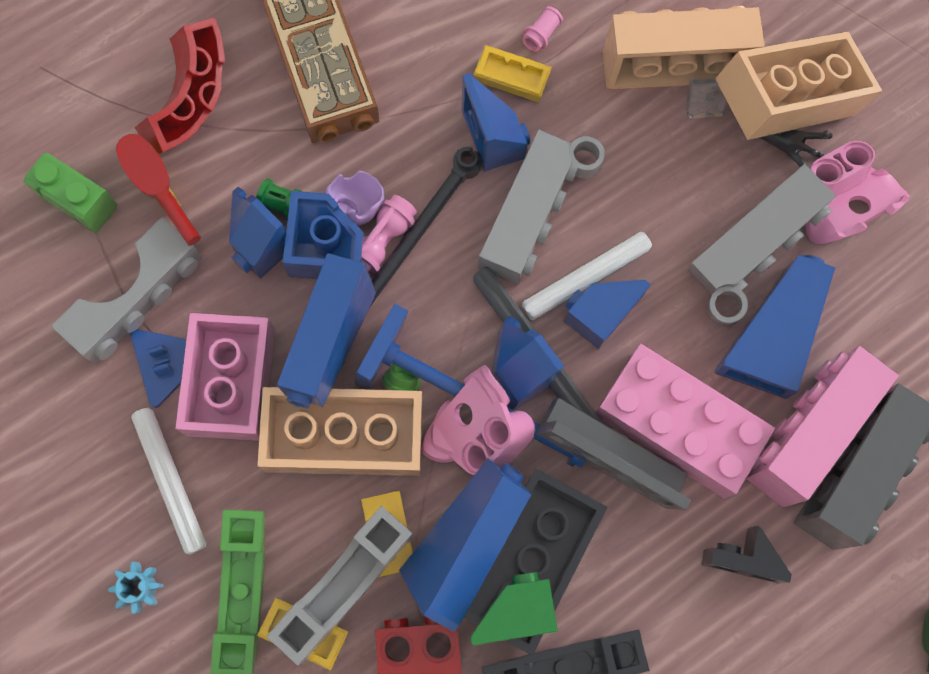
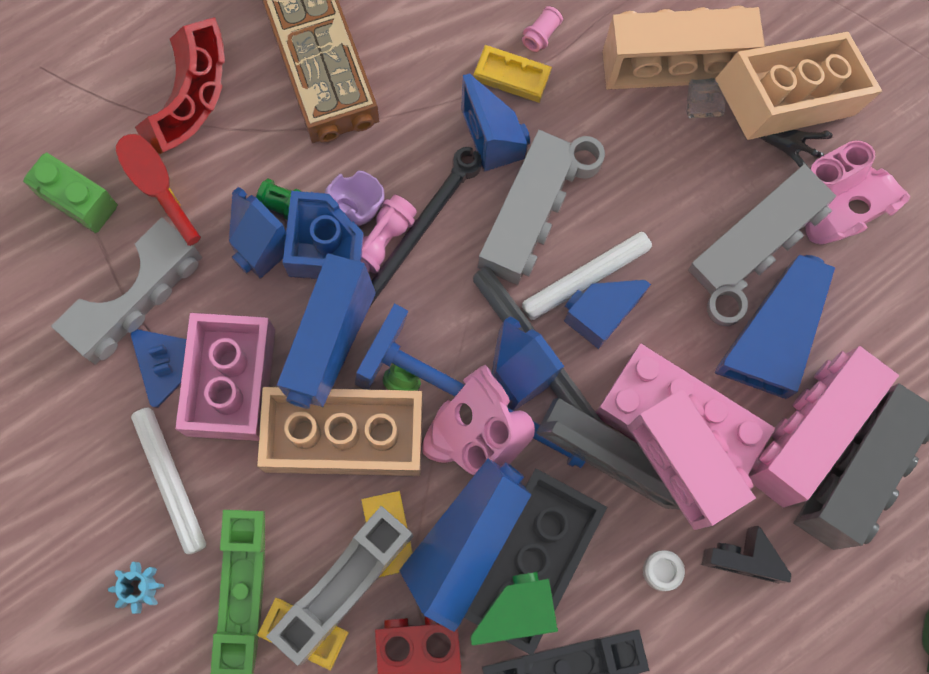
(663, 570): none -> white tile
(691, 460): none -> bright pink brick

